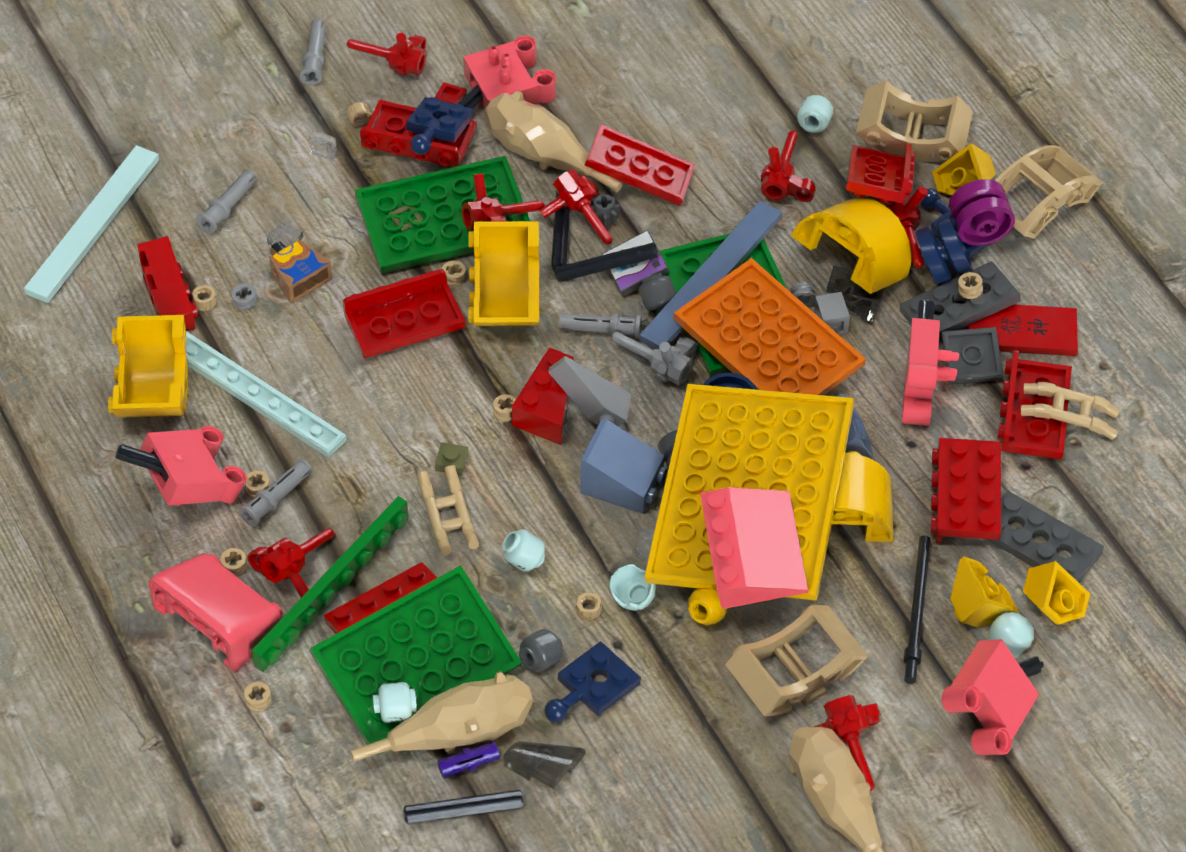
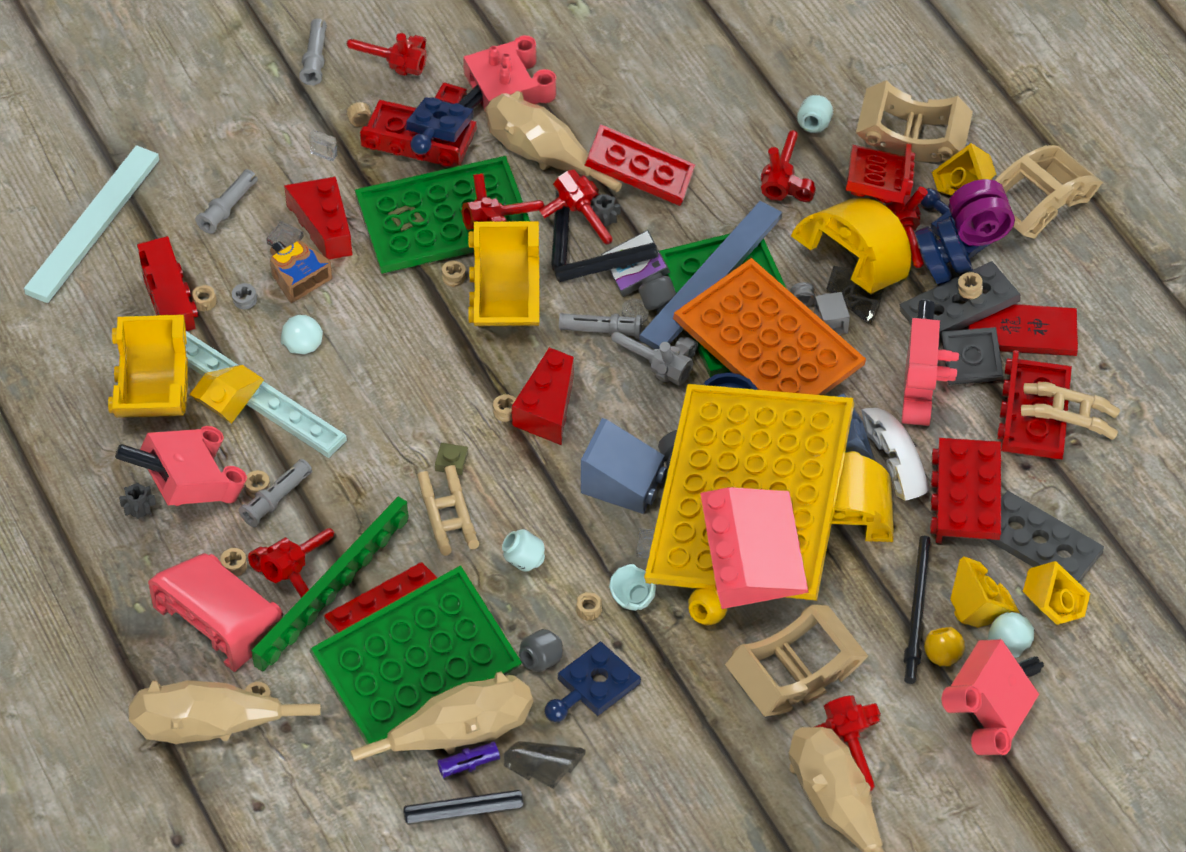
(137, 500): none -> dark grey gear
(205, 711): none -> tan piece
(227, 390): none -> yellow slope
(301, 334): none -> light aqua hair
(322, 214): none -> red wedge
(395, 702): light aqua head -> none
(402, 313): red bracket -> none
(591, 392): light grey slope -> none
(904, 461): none -> white brick
(944, 646): none -> yellow piece

